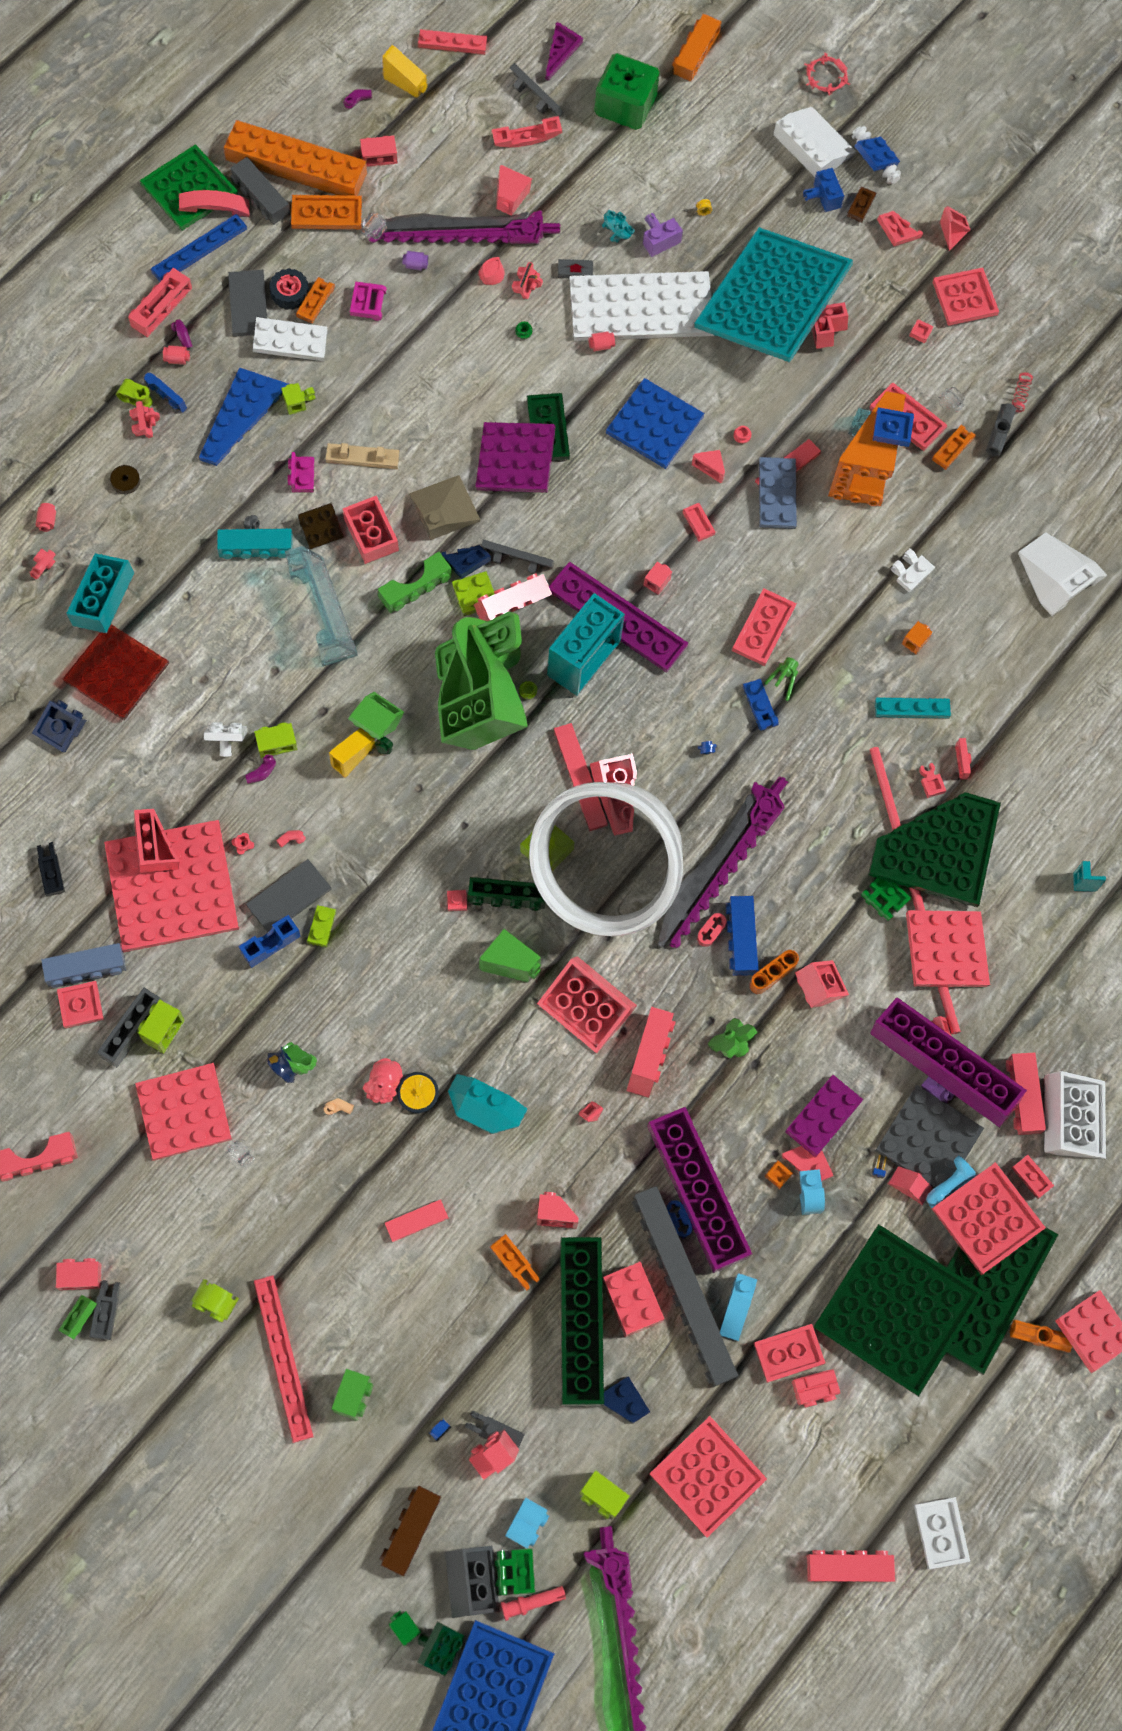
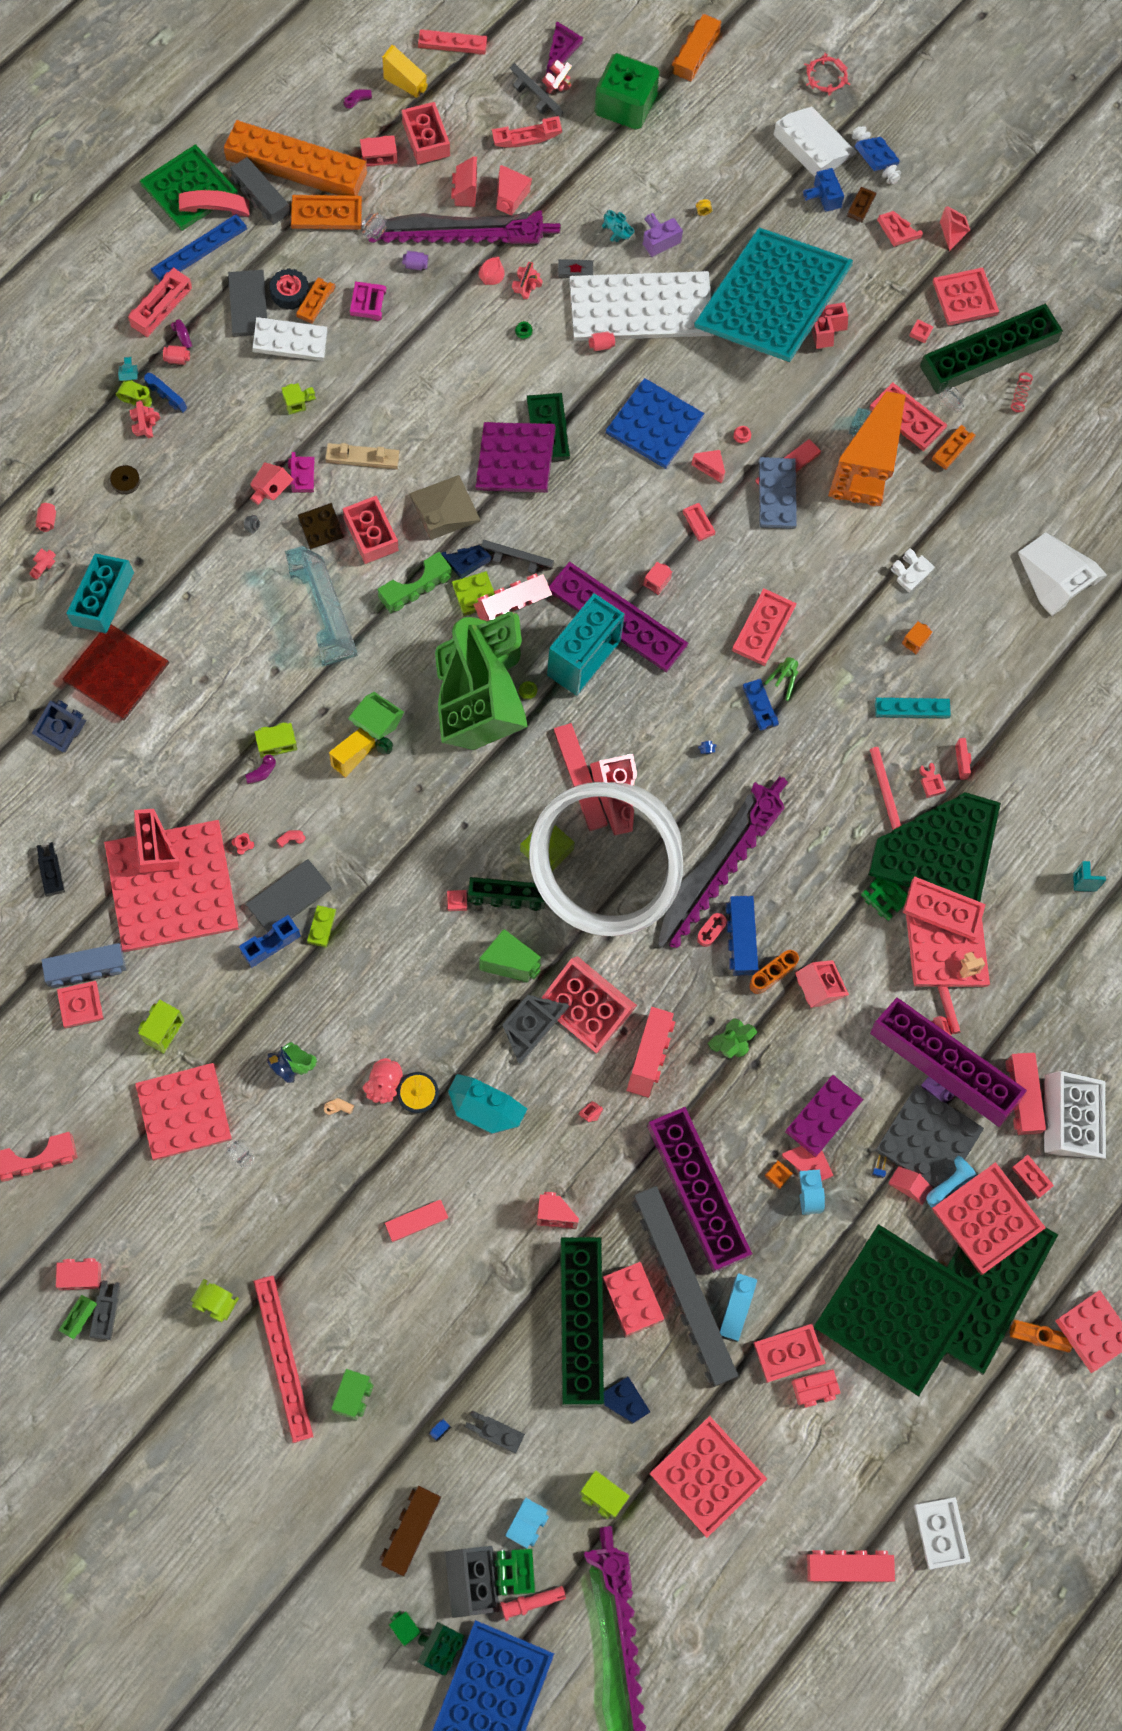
(126, 1031): dark grey brick -> none
(128, 371): none -> teal plate
(225, 735): white plate -> none
(242, 408): blue wing -> none
(254, 543): teal brick -> none
(269, 482): none -> coral torso
(426, 133): none -> coral brick
(465, 183): none -> coral slope
(494, 1454): coral brick -> none
(513, 1260): orange hinge -> none
(531, 1023): none -> dark grey wing
(553, 81): none -> coral hips
(682, 1216): blue beam -> none
(893, 427): blue plate -> none
(944, 908): none -> coral plate
(971, 965): none -> light nougat tile
(991, 348): none -> dark green brick
(1002, 422): dark grey piece -> none

